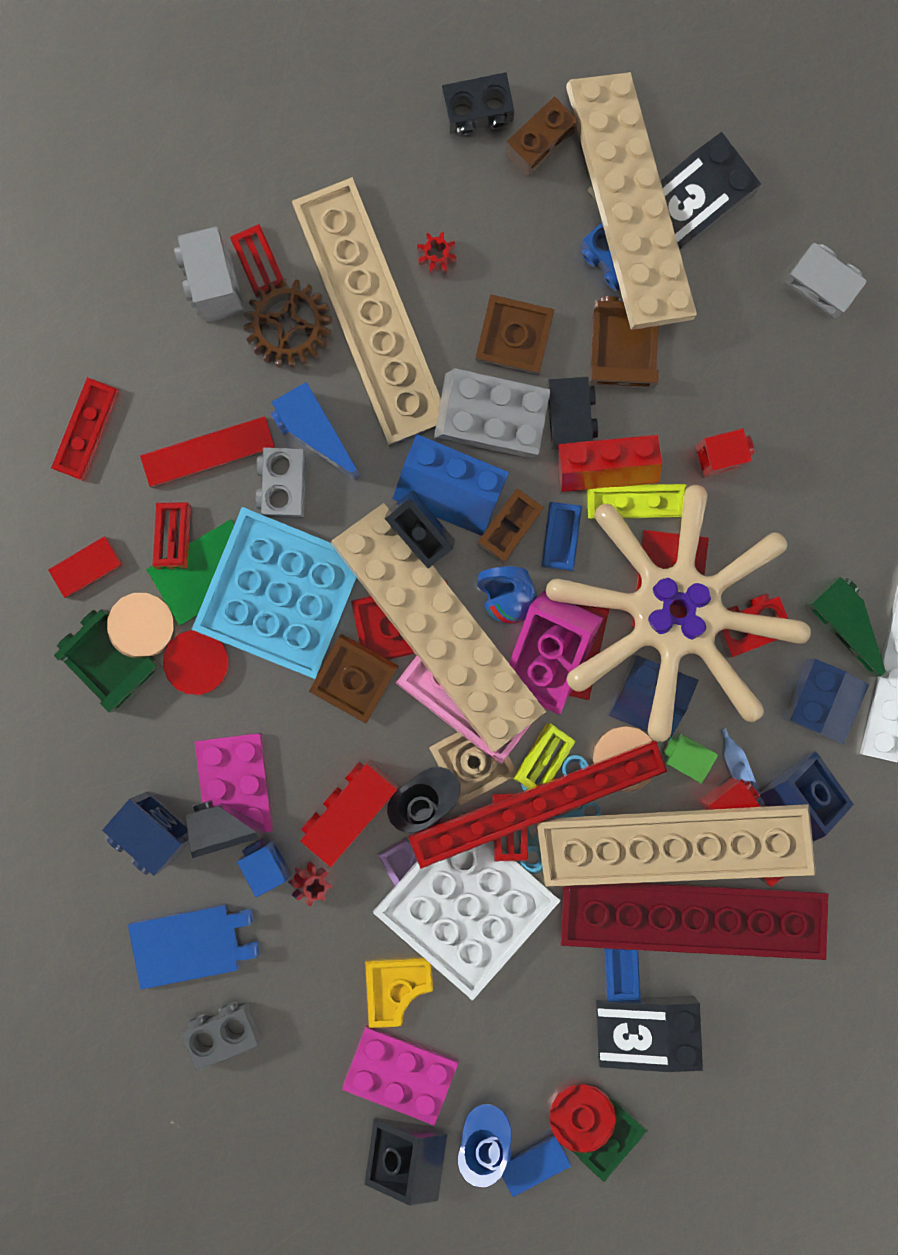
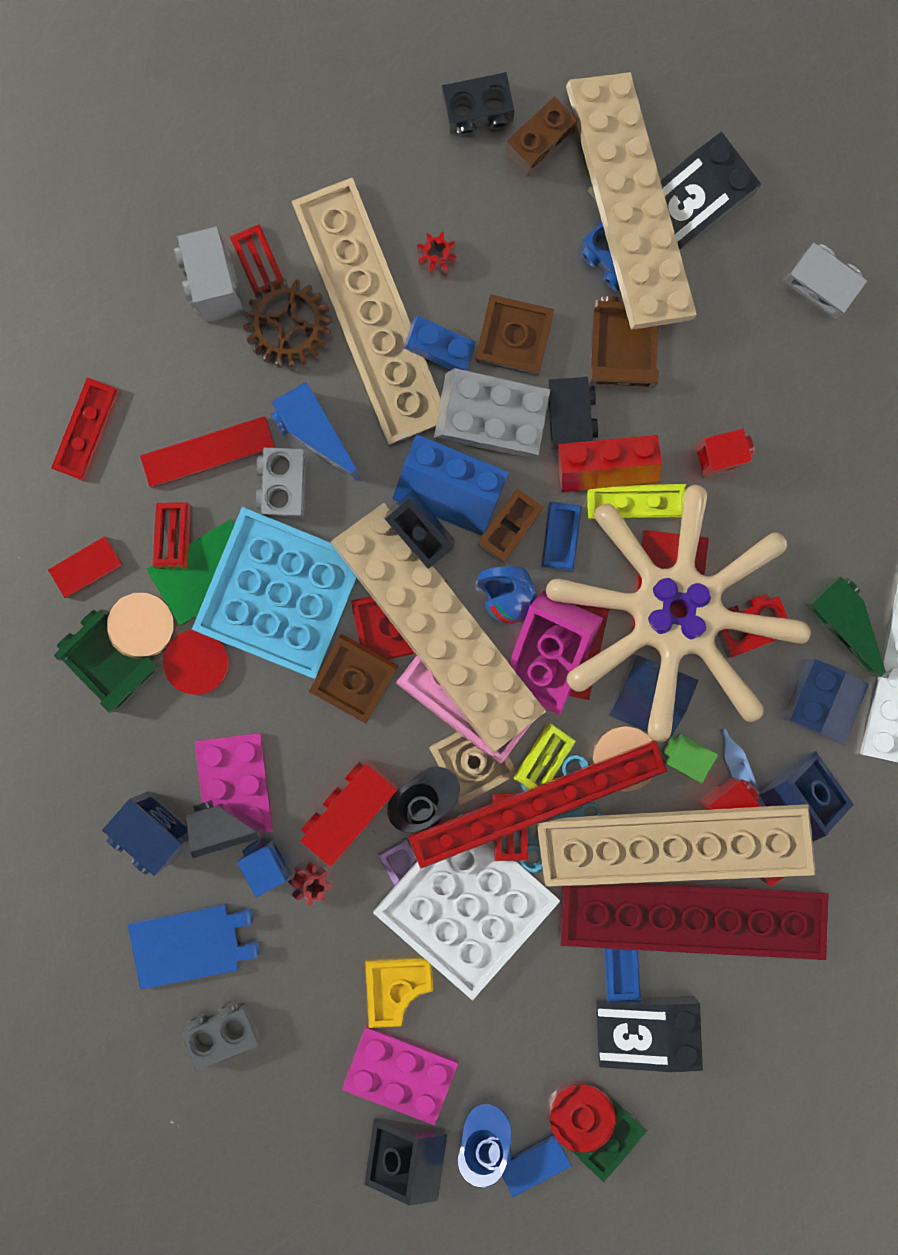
(439, 344): none -> blue plate

